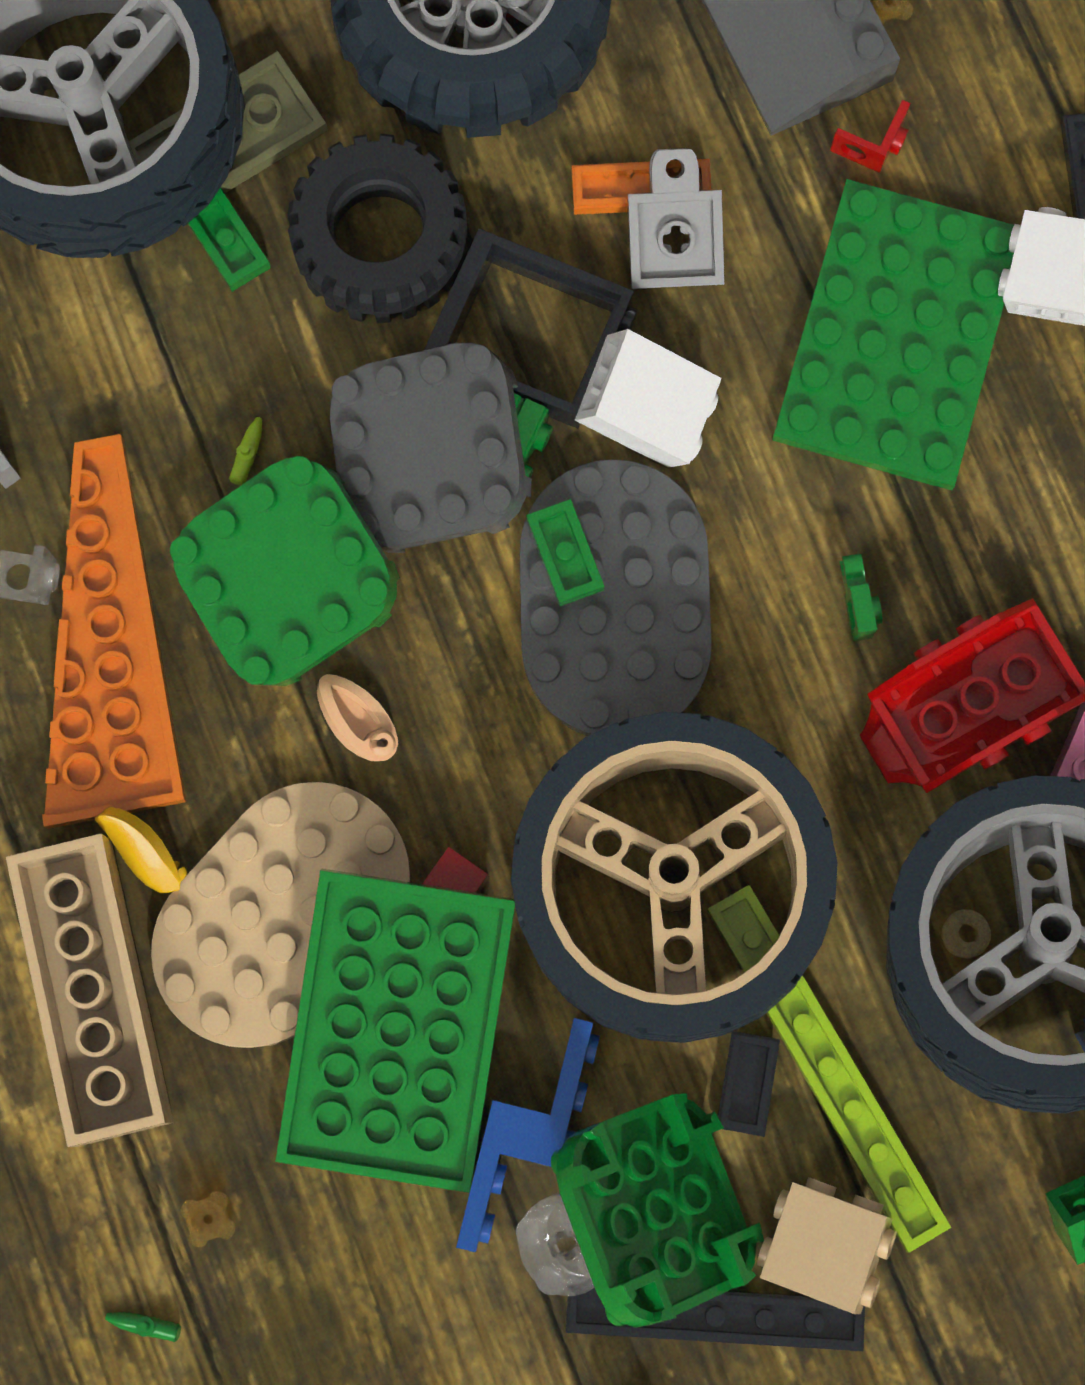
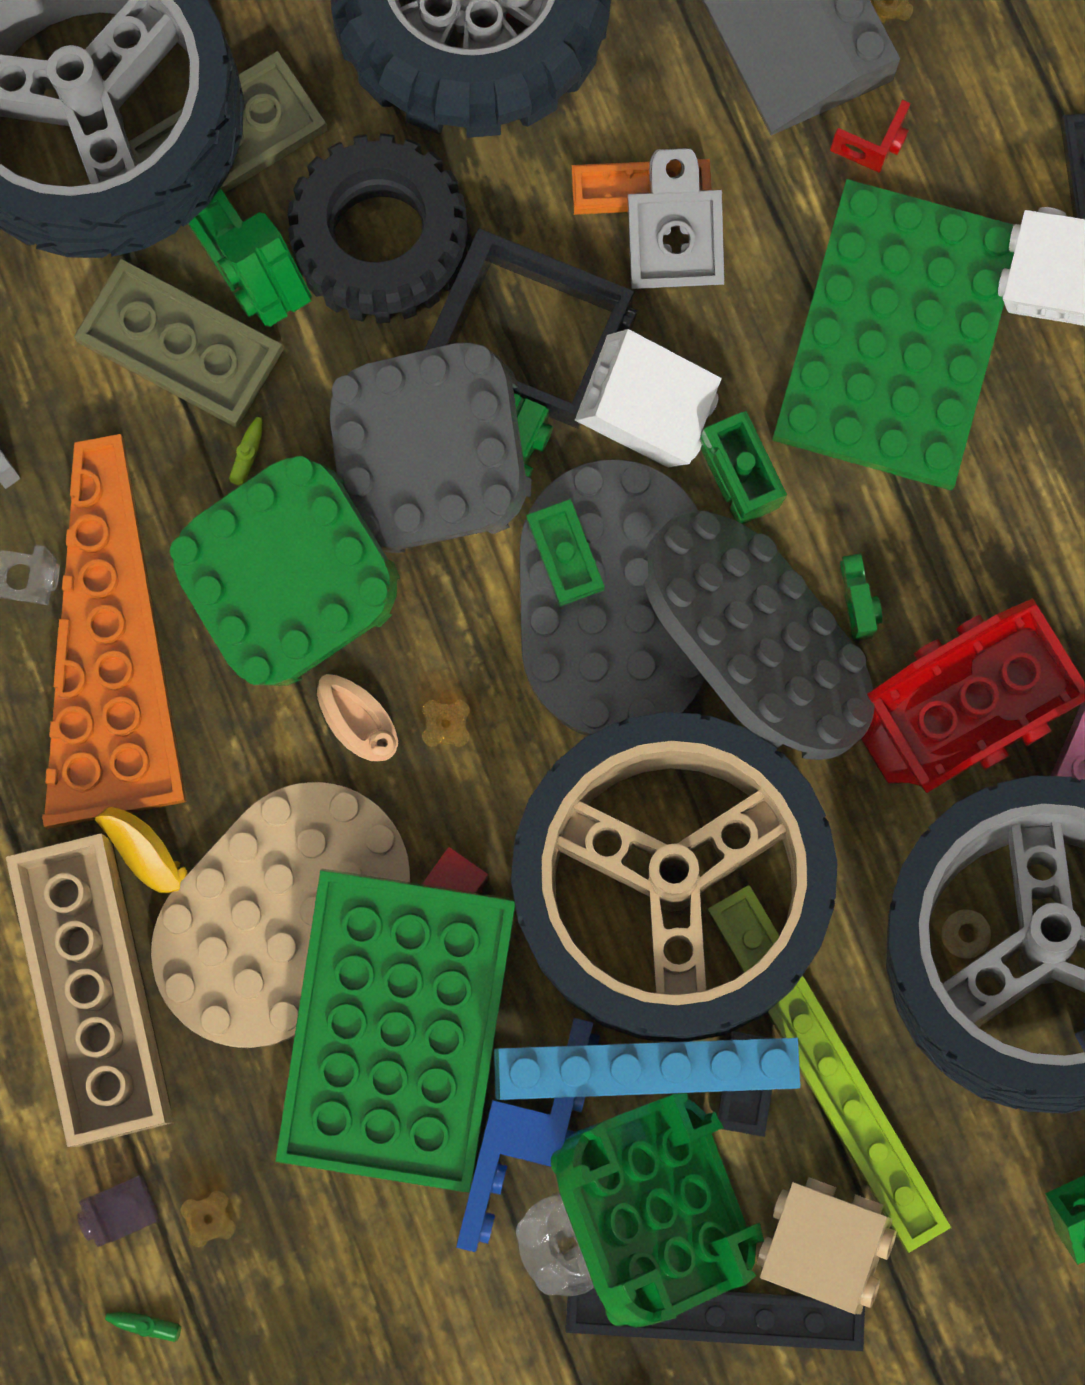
(117, 1212): none -> bracket
(179, 343): none -> olive plate
(263, 269): none -> green brick
(455, 733): none -> clear yellow plate
(646, 1068): none -> dark azure brick
(742, 468): none -> green brick
(758, 635): none -> dark grey plate

